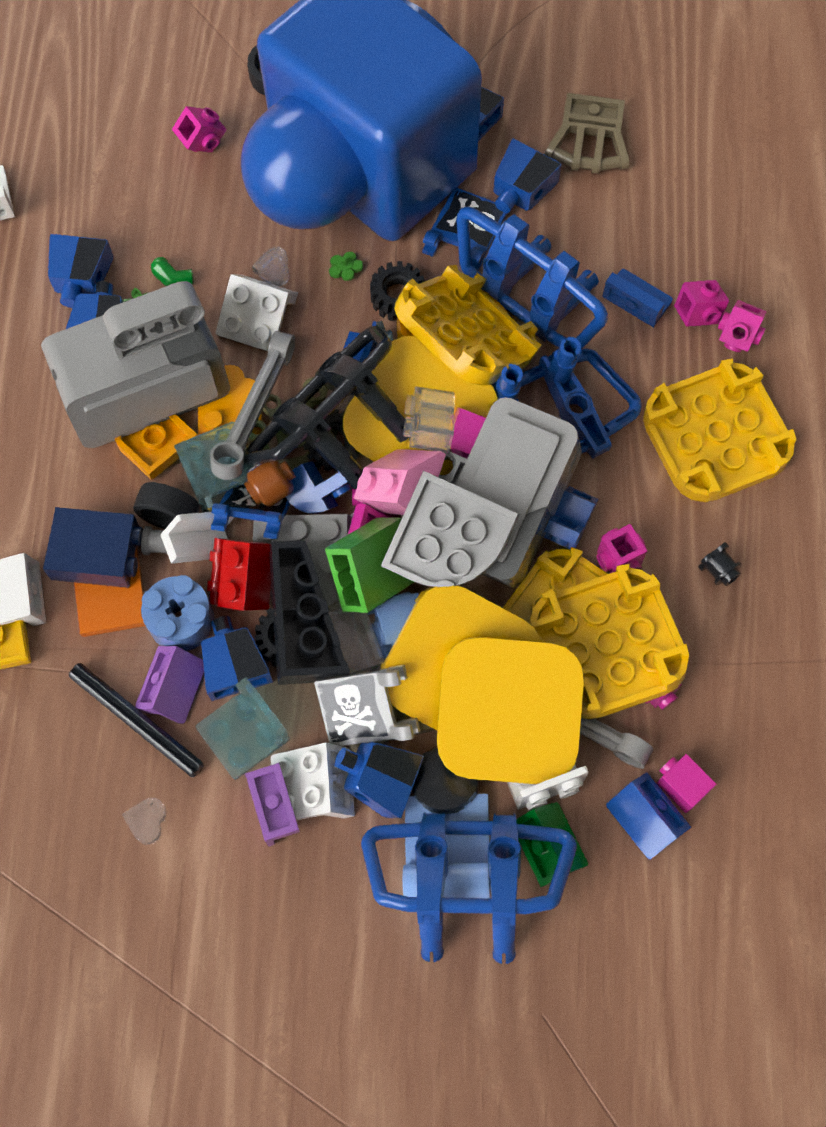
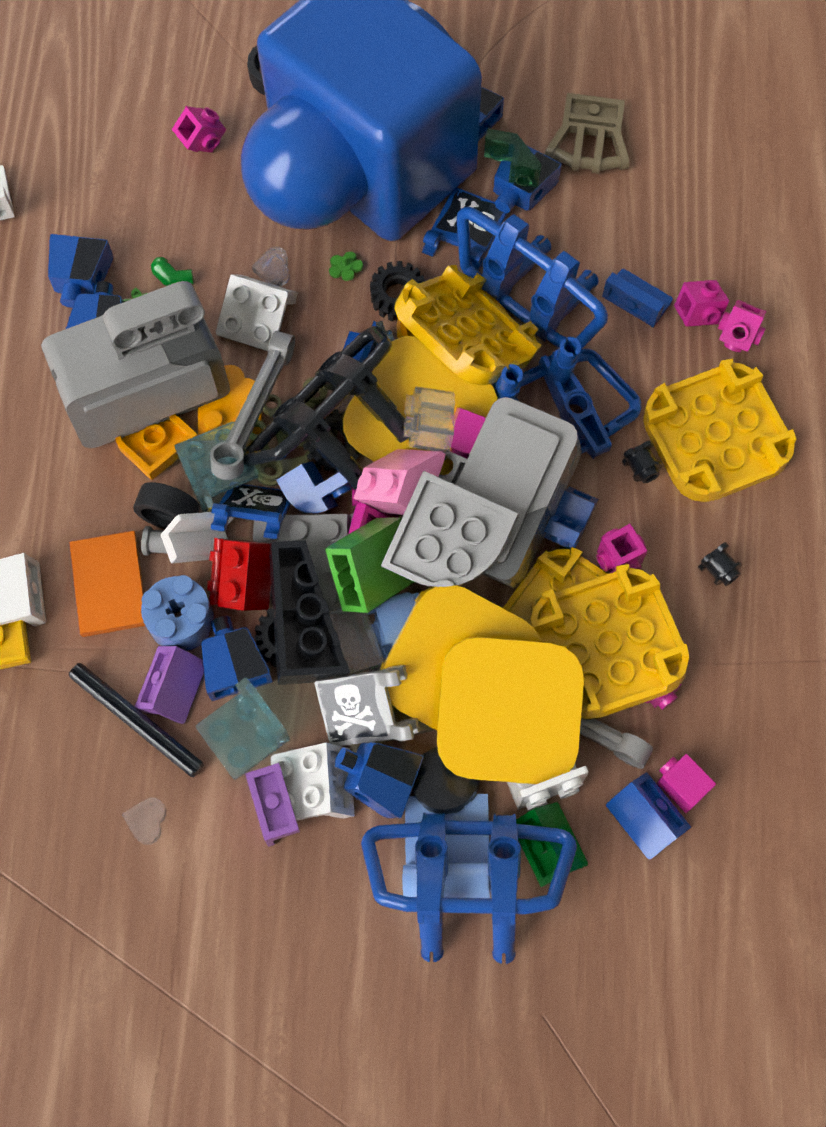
(92, 547): dark blue brick -> none
(270, 482): dark orange head -> none
(508, 146): none -> clear green slope
(642, 462): none -> black brick

